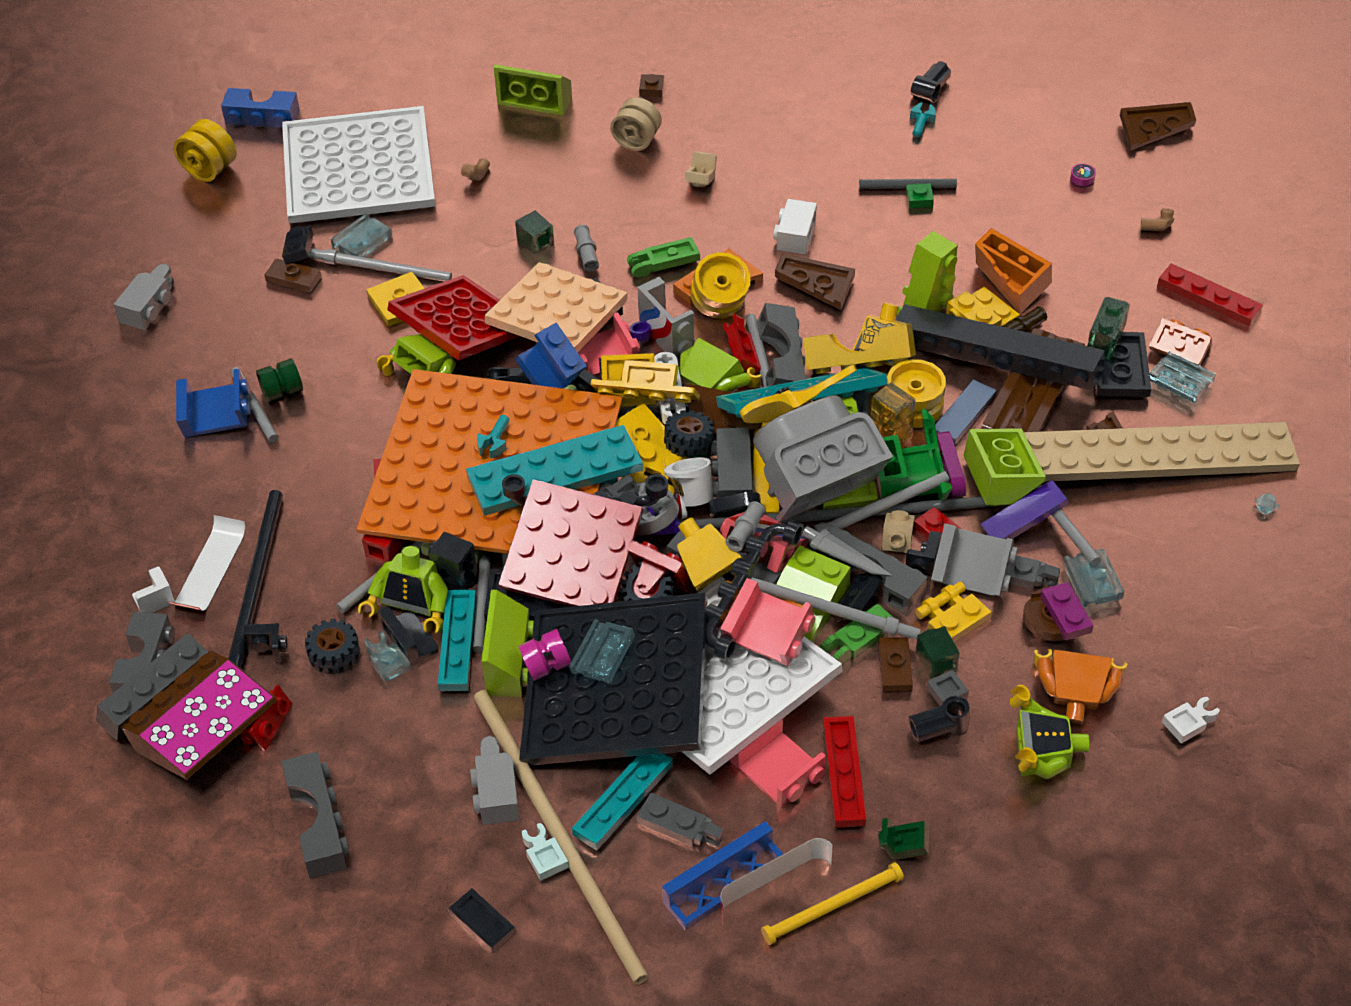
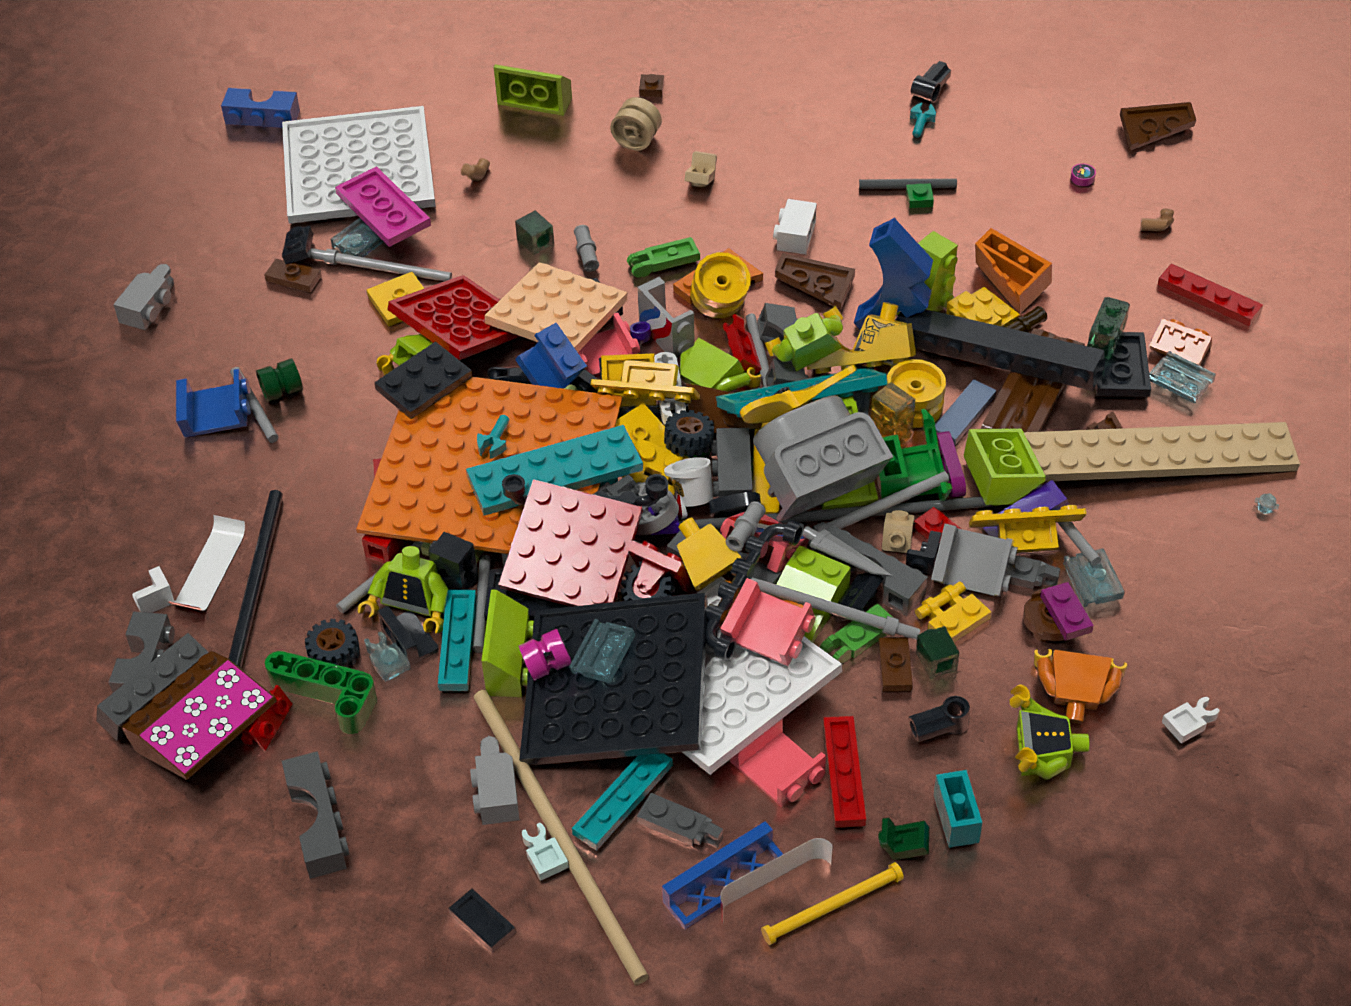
(205, 150): yellow wheel -> none
(266, 637): black bracket -> none
(345, 687): none -> green beam
(383, 206): none -> dark pink plate
(423, 380): none -> black plate
(808, 339): none -> lime torso
(904, 270): none -> blue arch
(946, 686): dark grey plate -> none
(957, 808): none -> teal brick
(1029, 530): none -> yellow bracket

